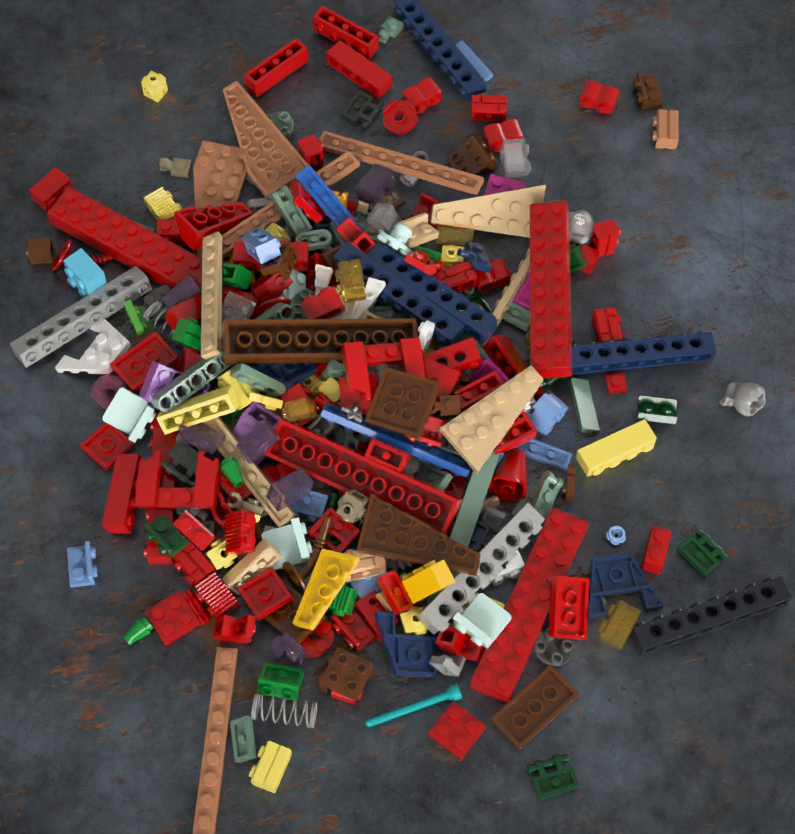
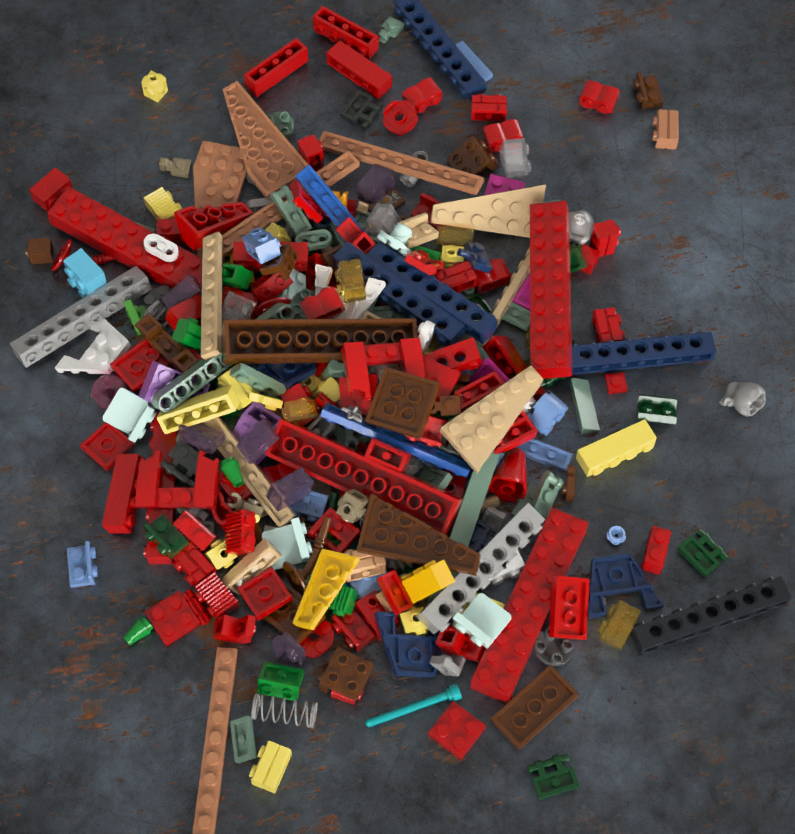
(162, 247): none -> white plate
(162, 342): none -> reddish brown slope

